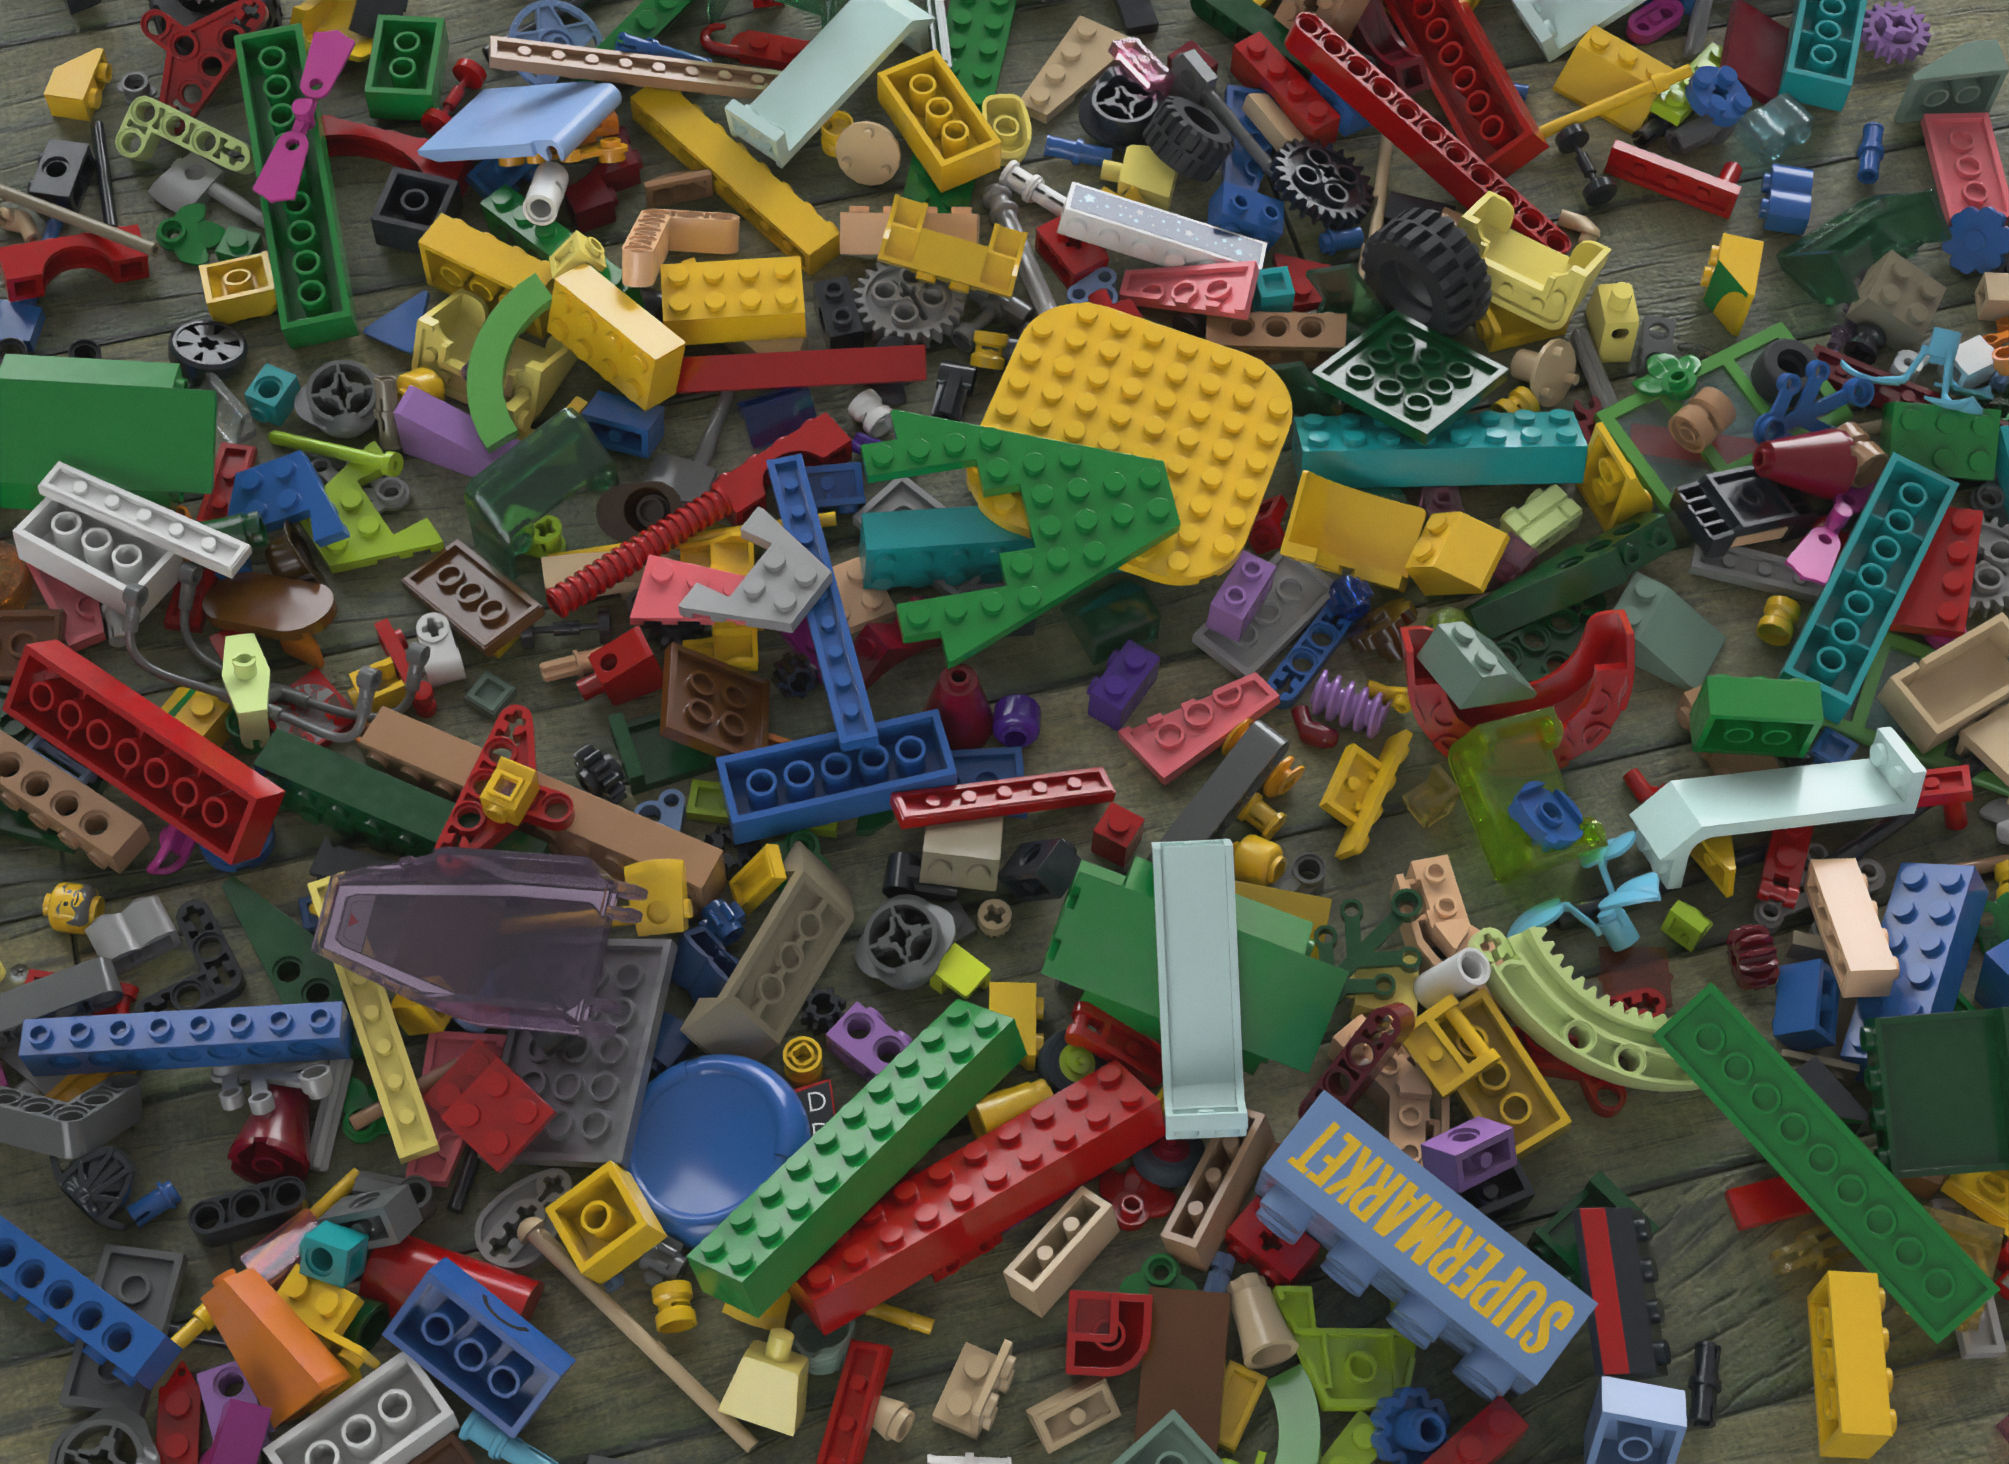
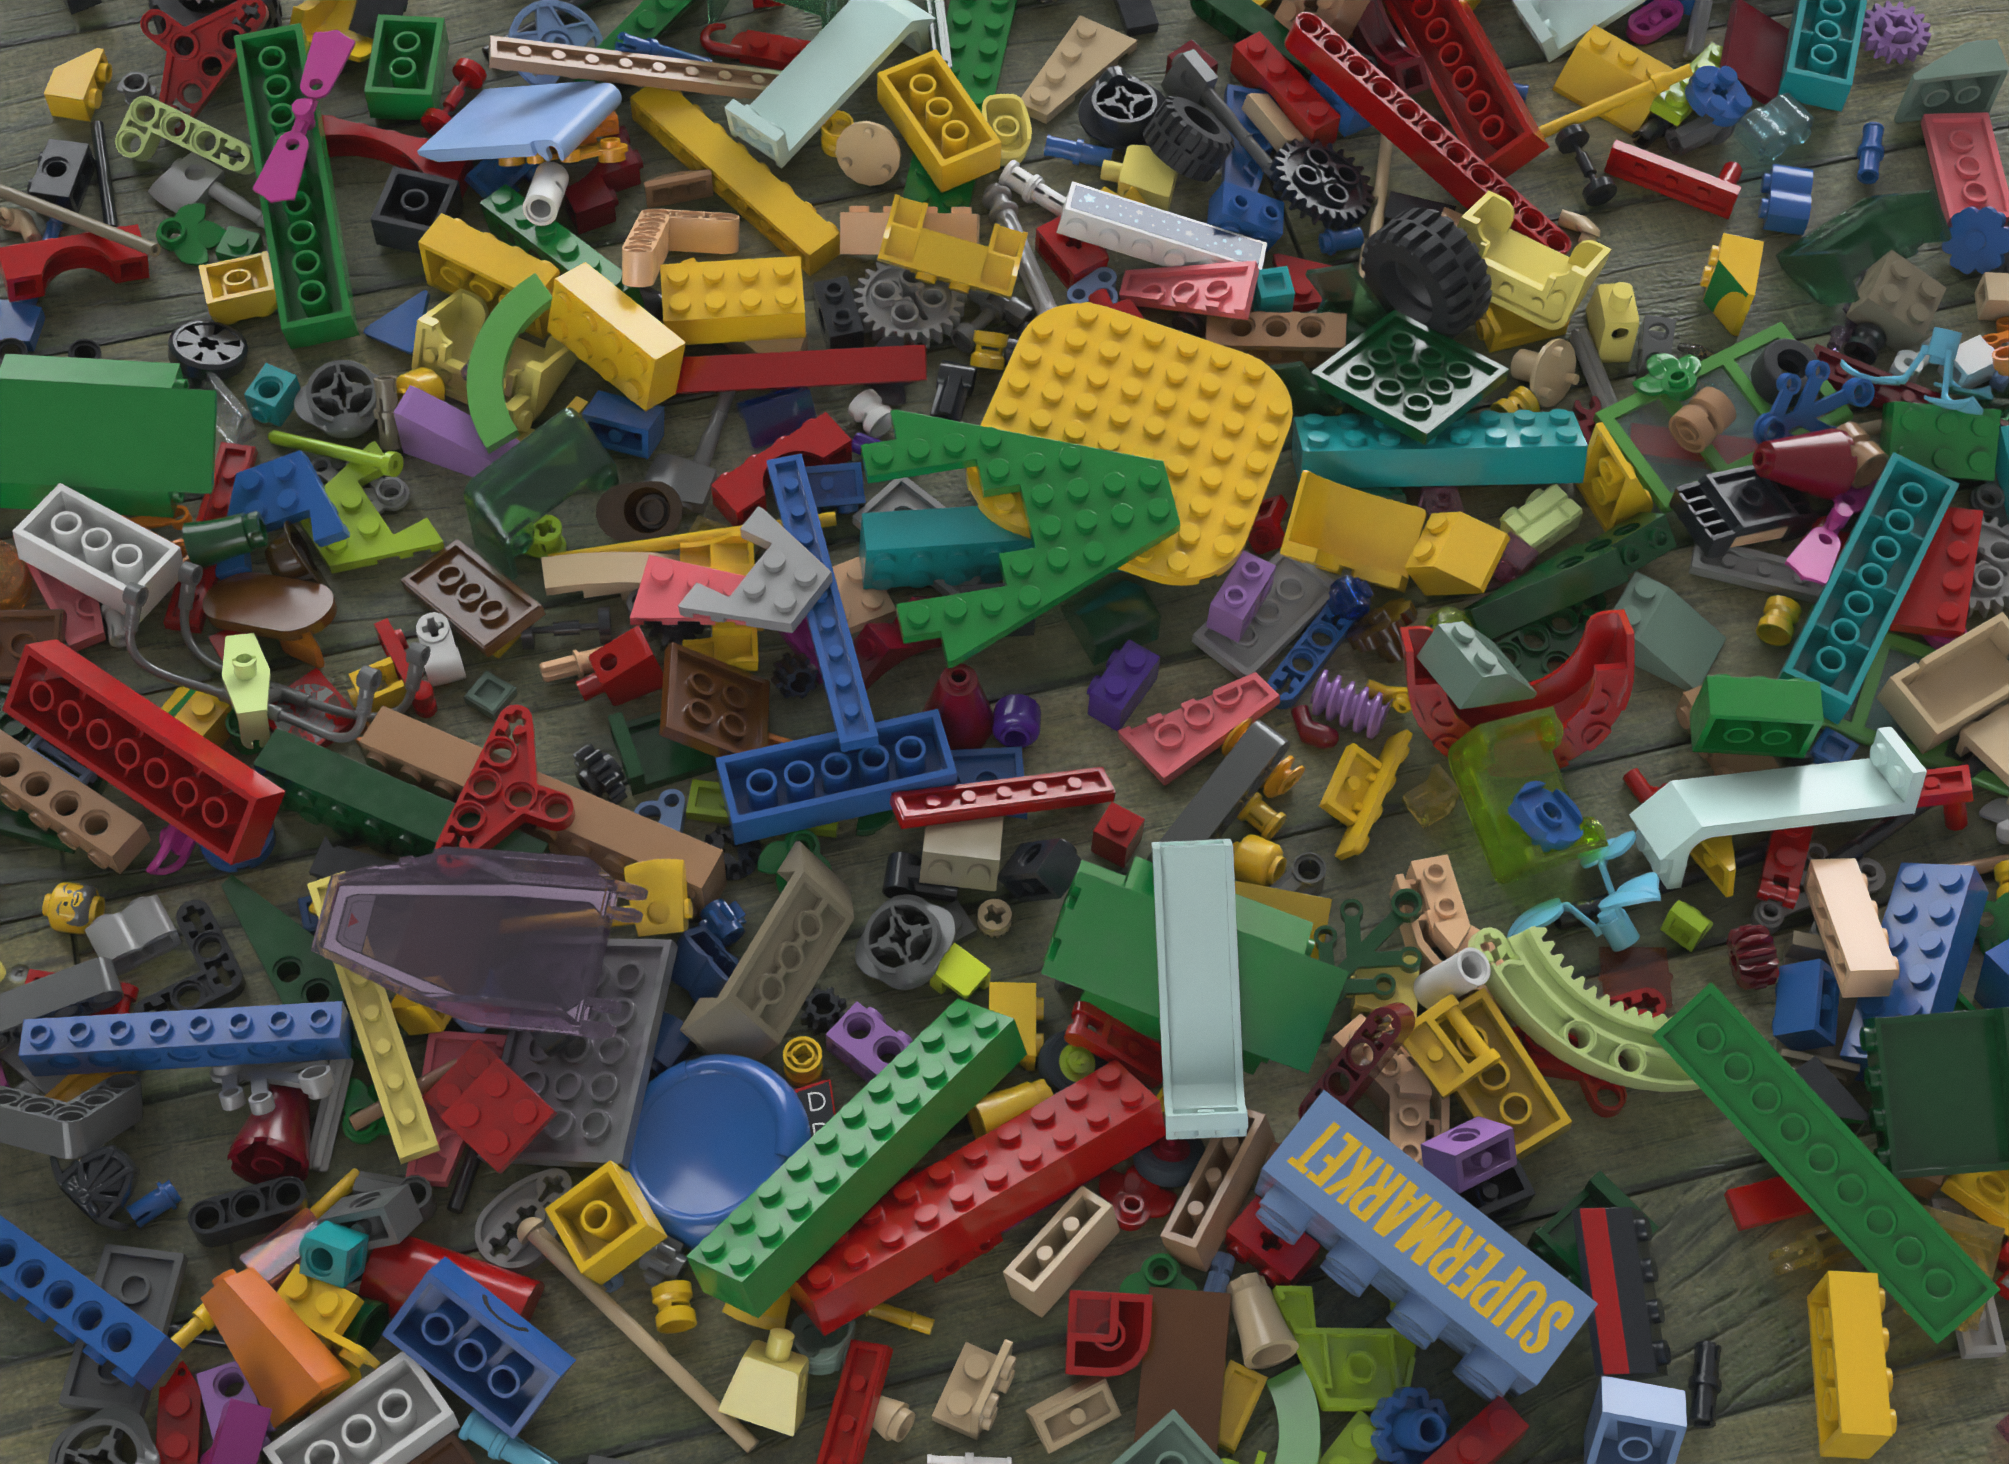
(145, 519): white tile -> none
(509, 792): yellow window -> none
(576, 251): light yellow bracket -> none
(634, 554): red piece -> none
(758, 878): yellow tile -> none
(1142, 65): clear pink panel -> none

